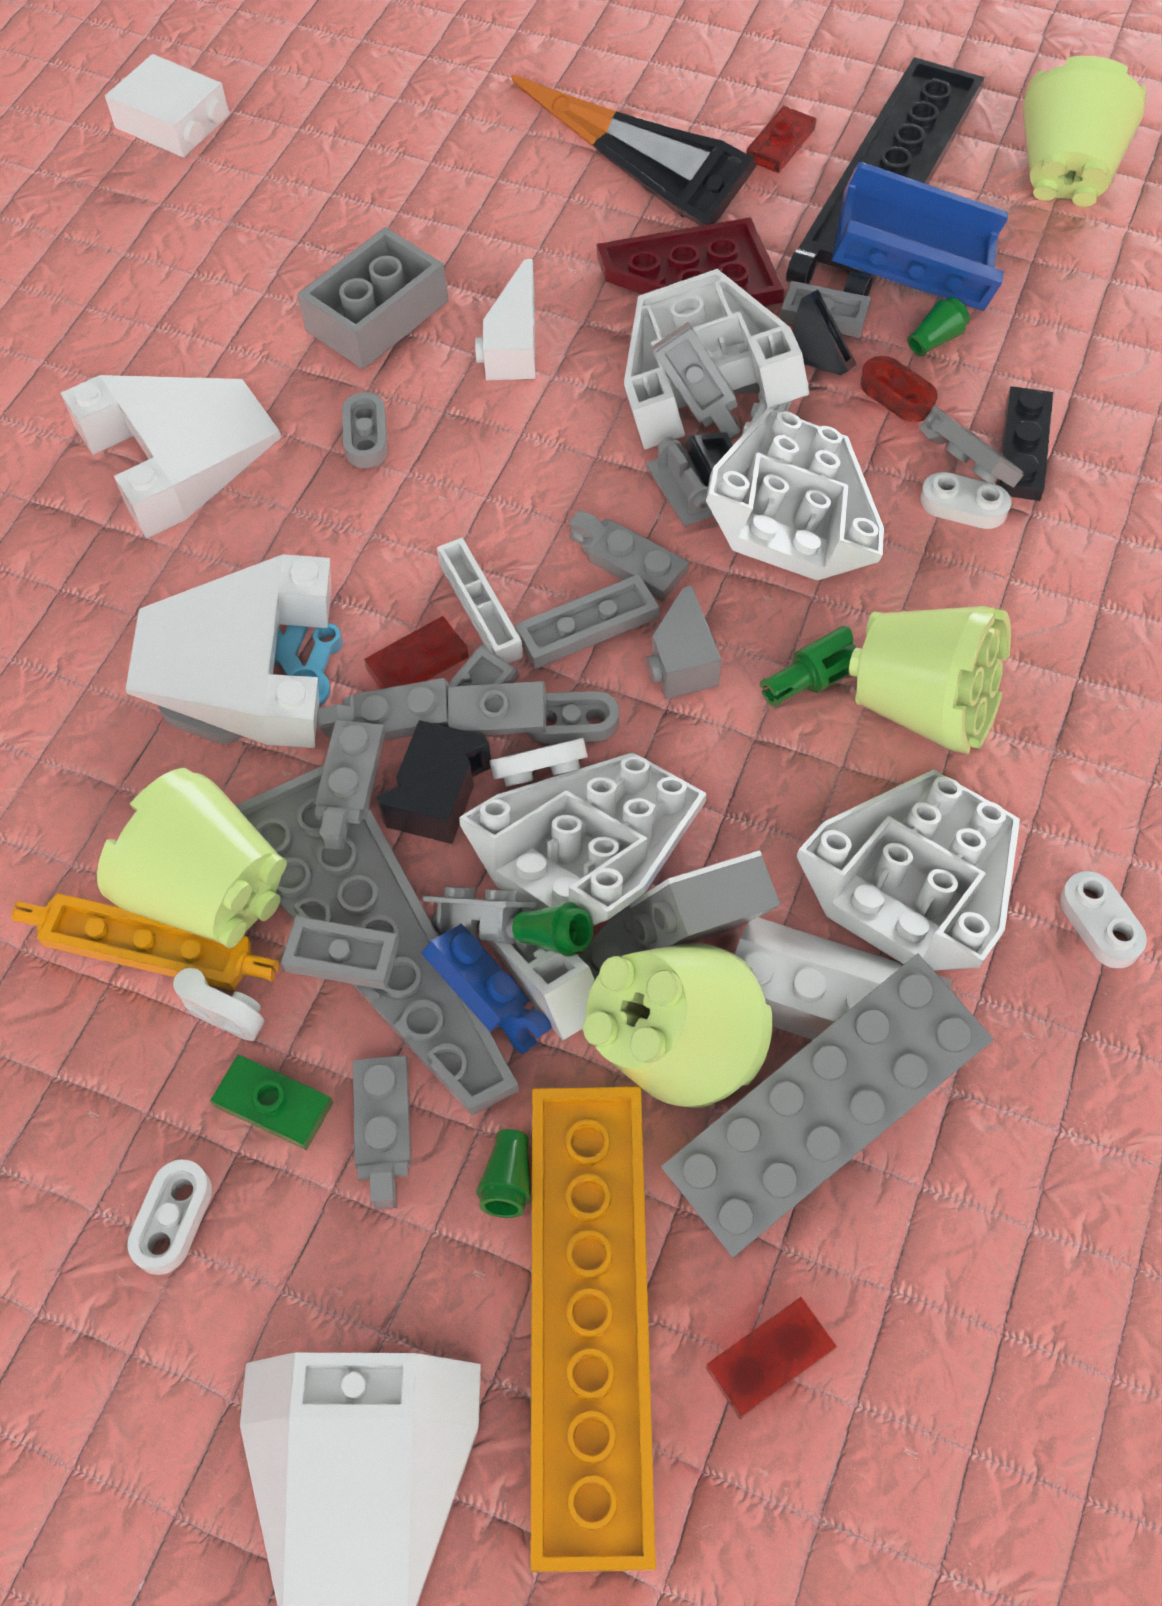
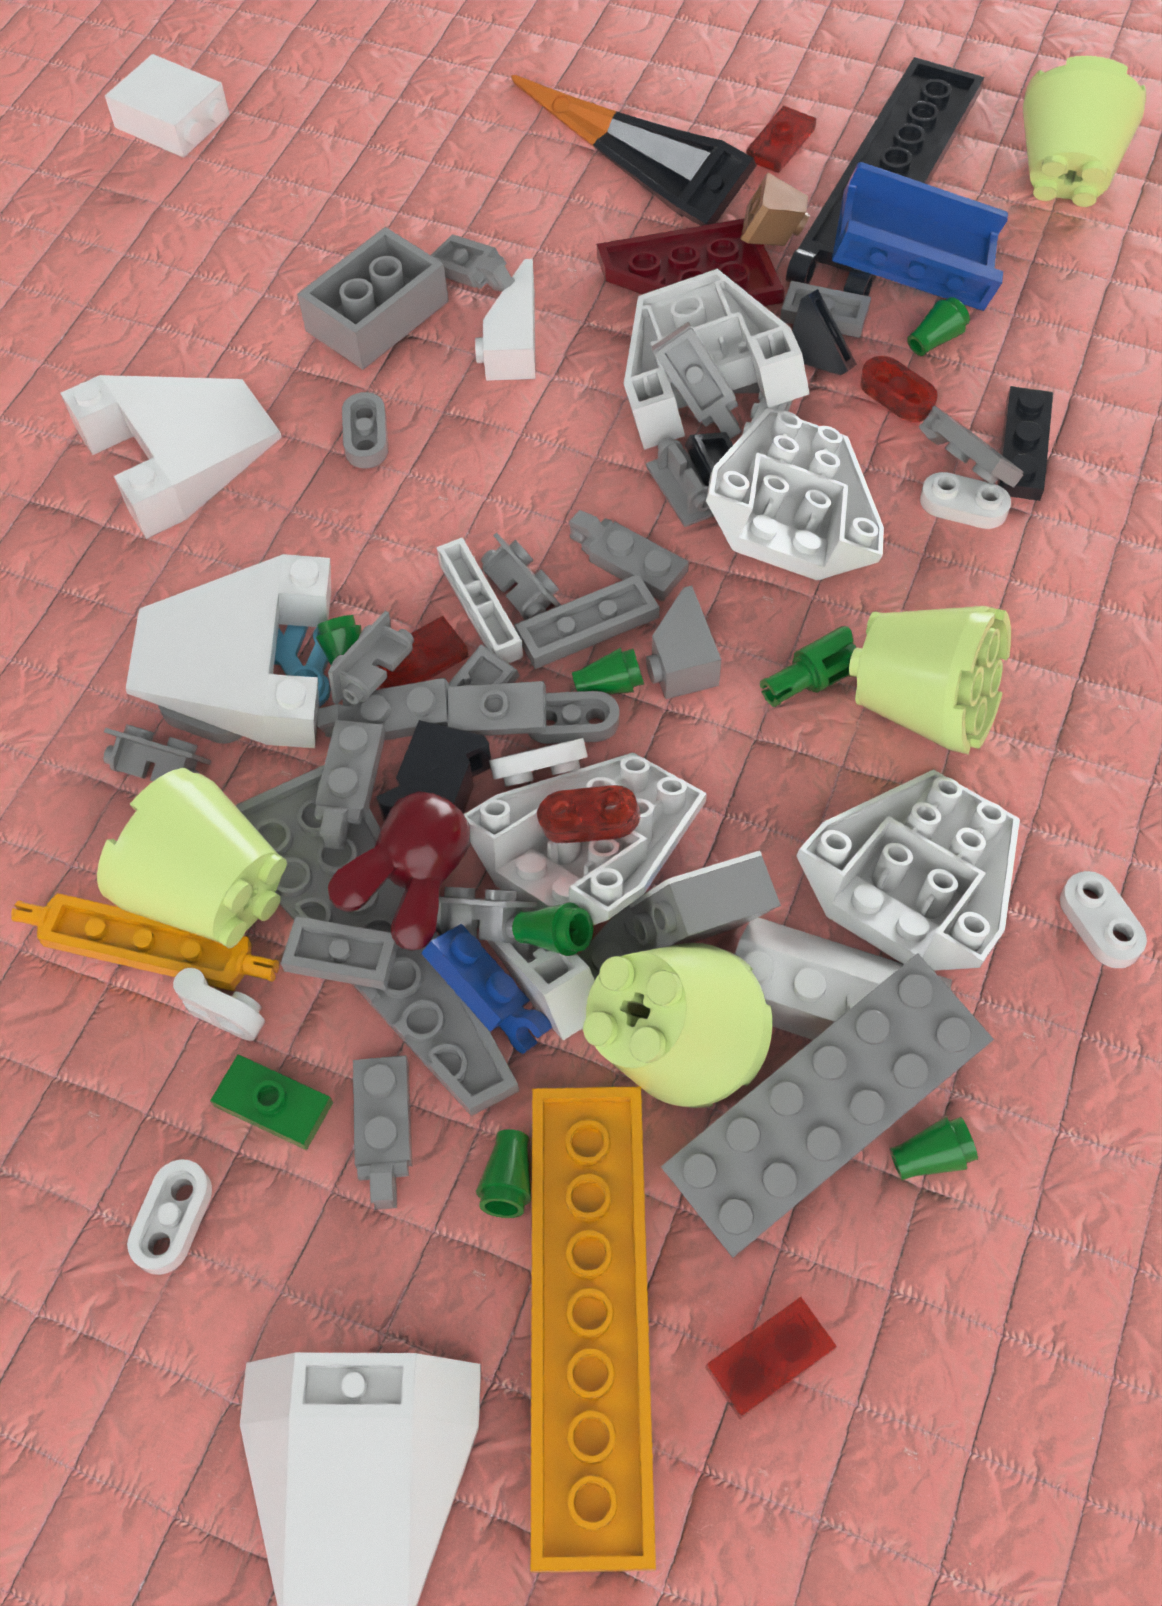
(135, 751): none -> light grey hinge
(338, 636): none -> green cone
(355, 672): none -> light grey hinge
(415, 850): none -> dark red piece
(473, 263): none -> light grey hinge
(510, 565): none -> light grey hinge
(586, 814): none -> clear red plate
(610, 674): none -> green cone
(774, 213): none -> medium nougat slope
(935, 1150): none -> green cone

